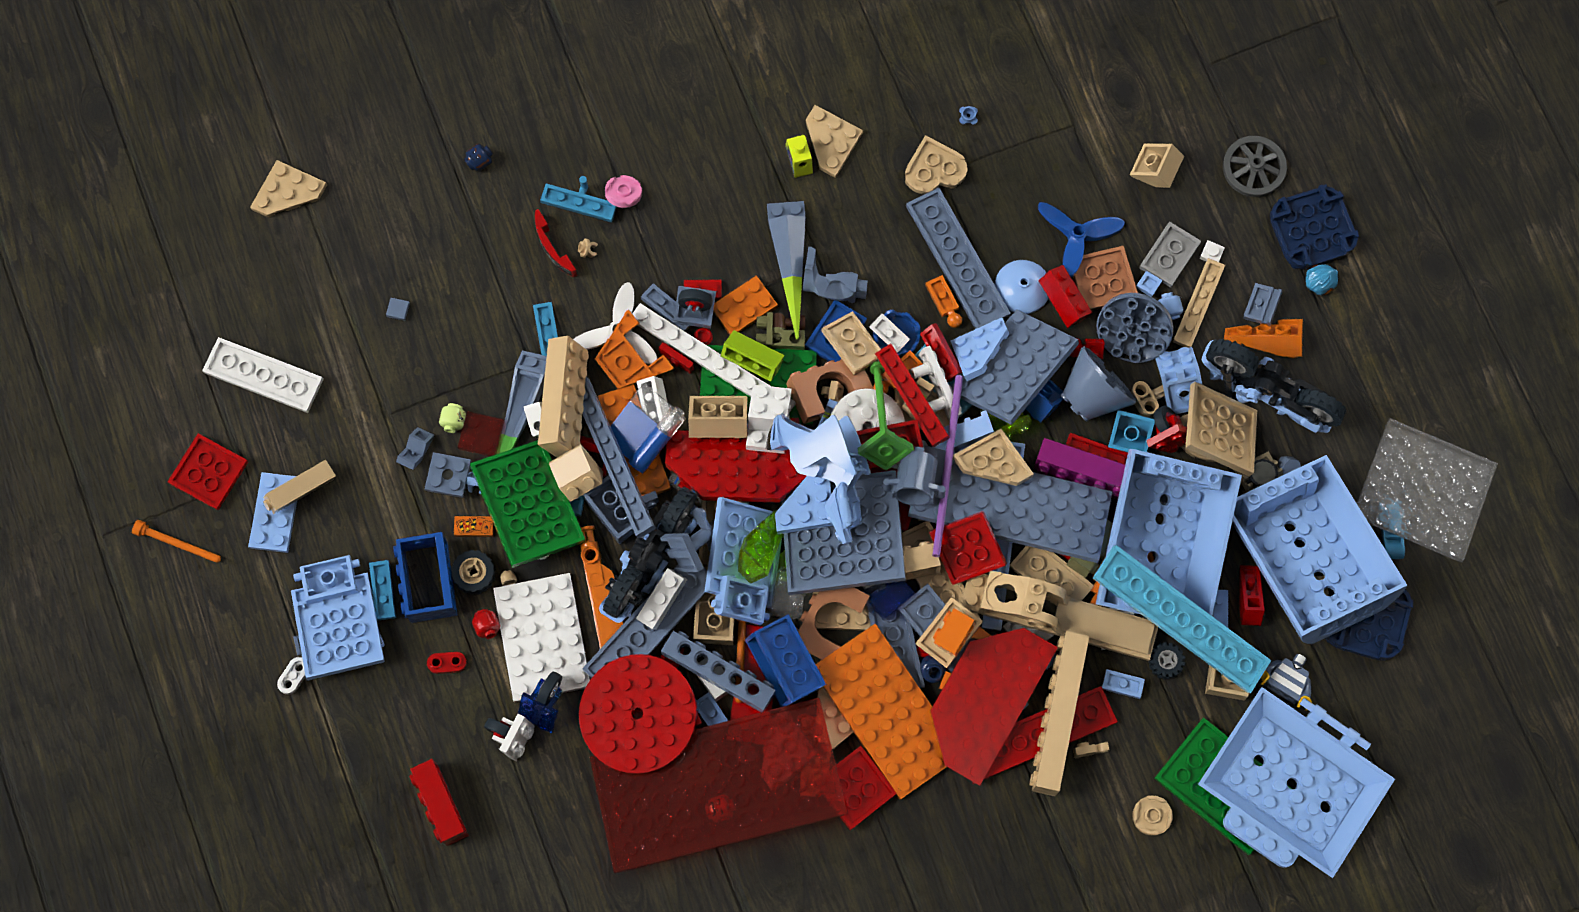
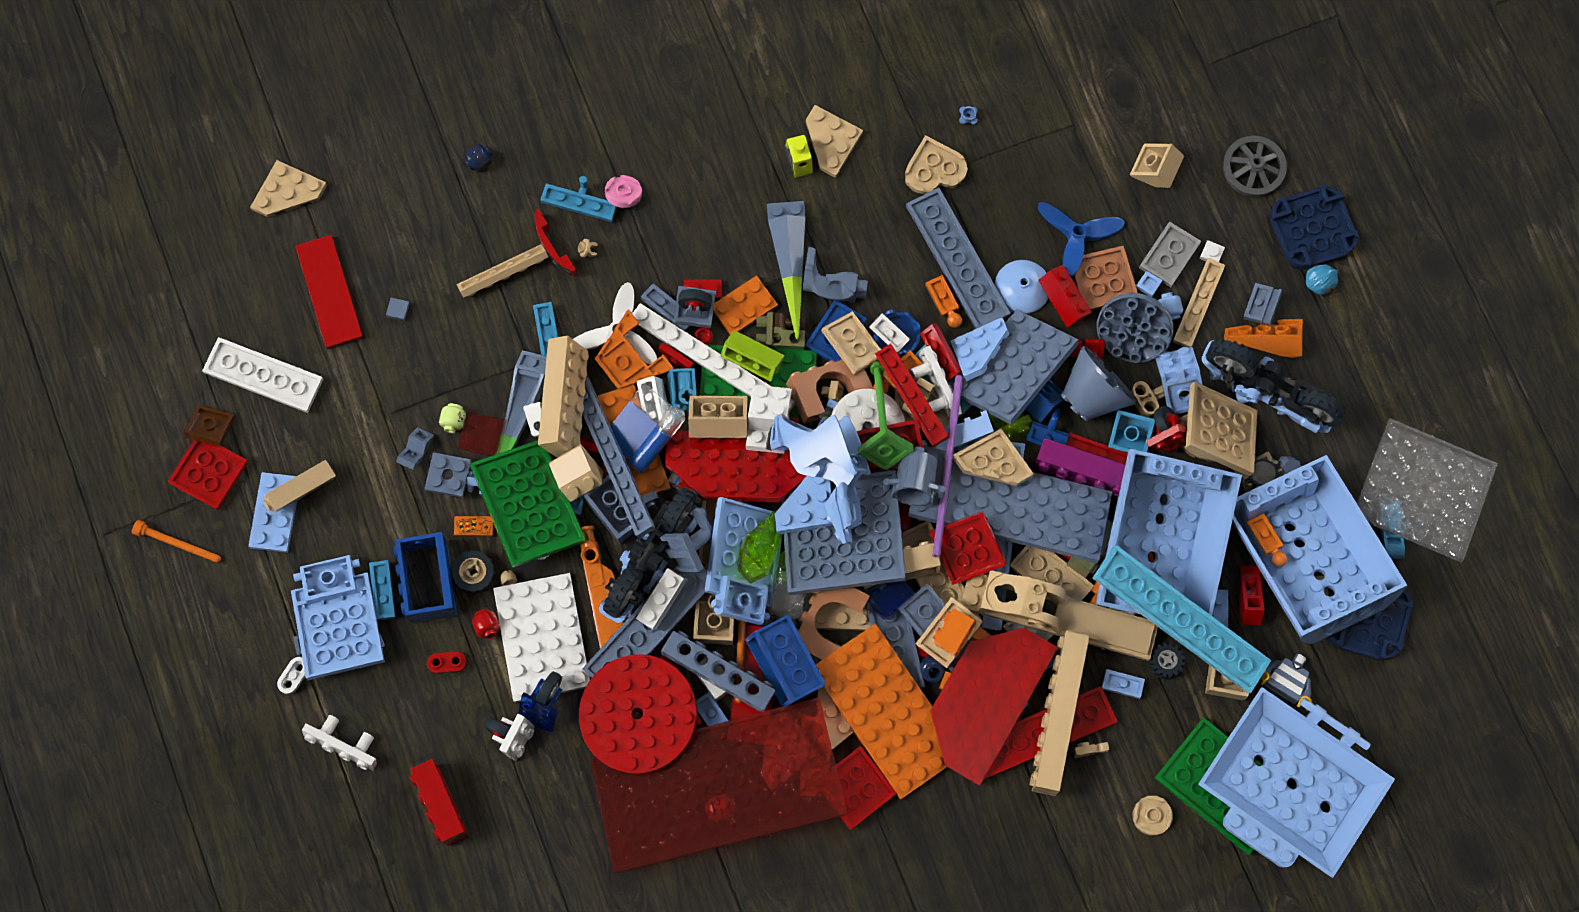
(208, 425): none -> reddish brown tile
(329, 291): none -> red tile
(345, 751): none -> white plate
(502, 271): none -> tan plate
(681, 383): none -> dark azure piece
(1039, 431): none -> blue plate
(1267, 539): none -> orange plate

